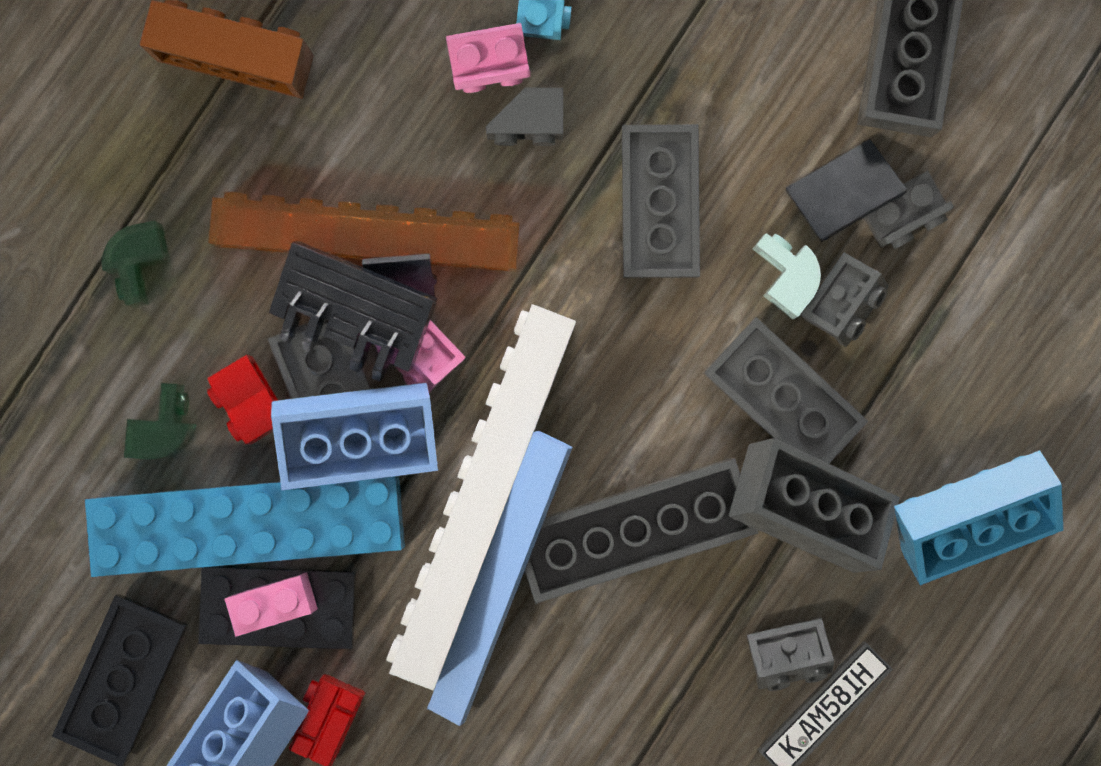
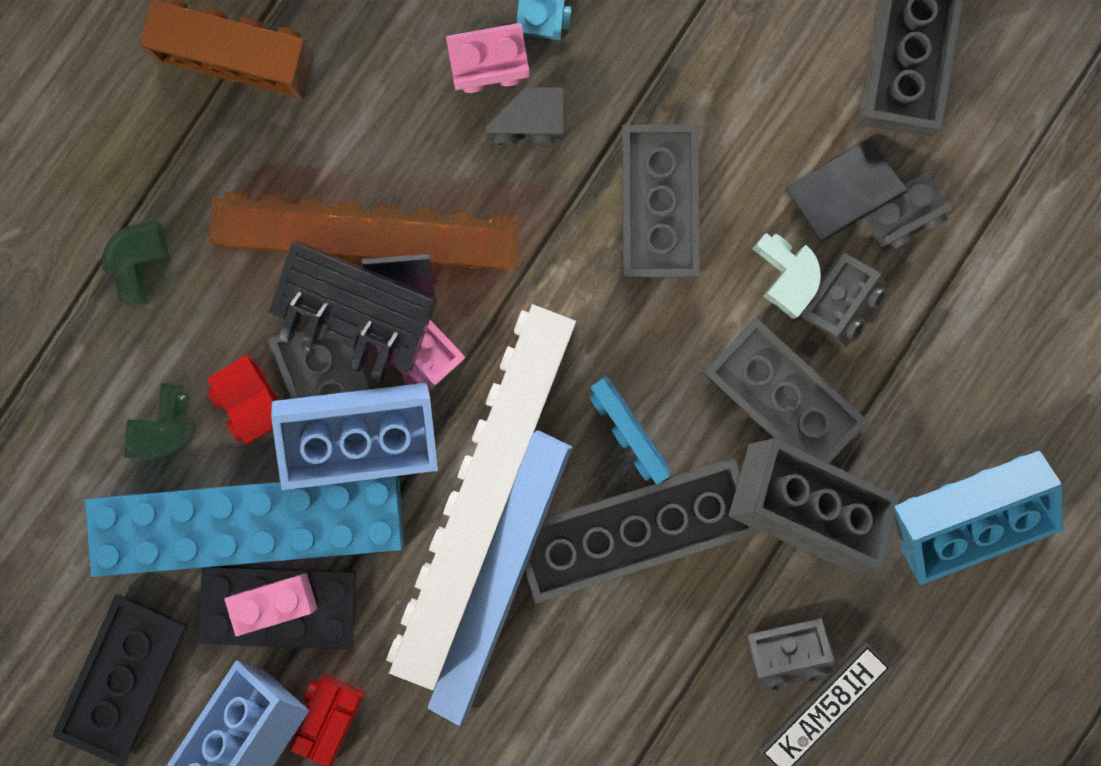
(629, 431): none -> dark azure plate

